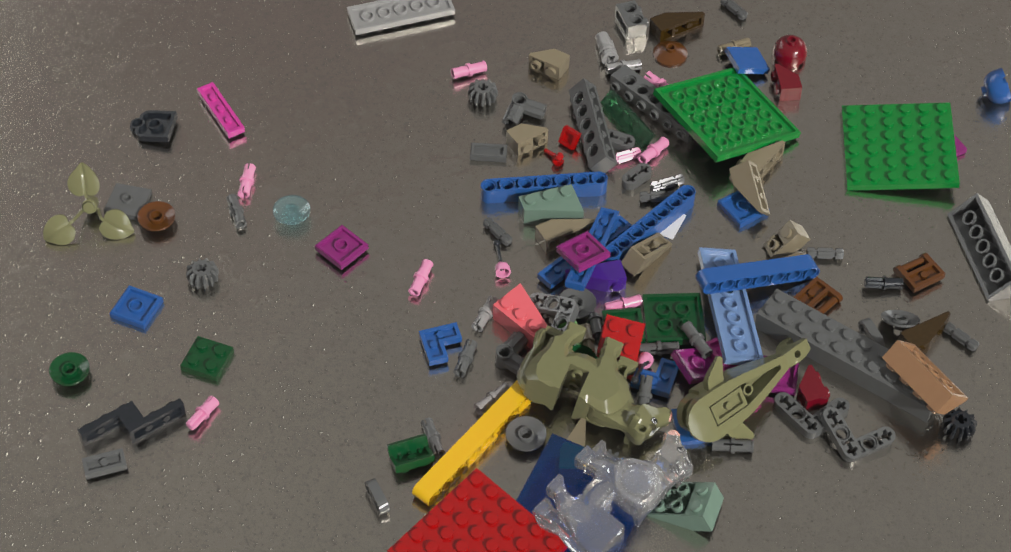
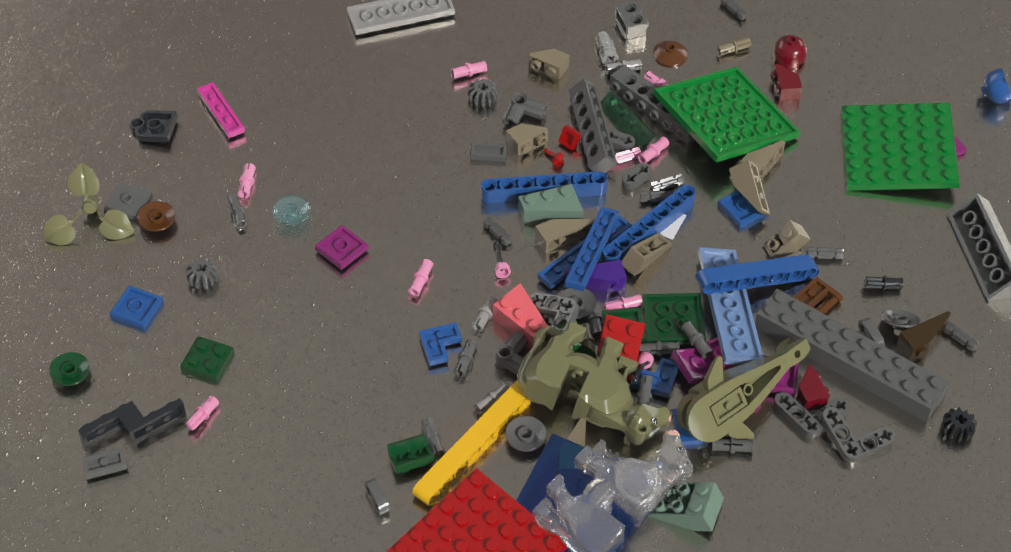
(583, 251): magenta plate -> none
(673, 24): dark brown slope -> none
(747, 60): blue tile -> none
(921, 276): reddish brown plate -> none
(923, 377): medium nougat slope -> none

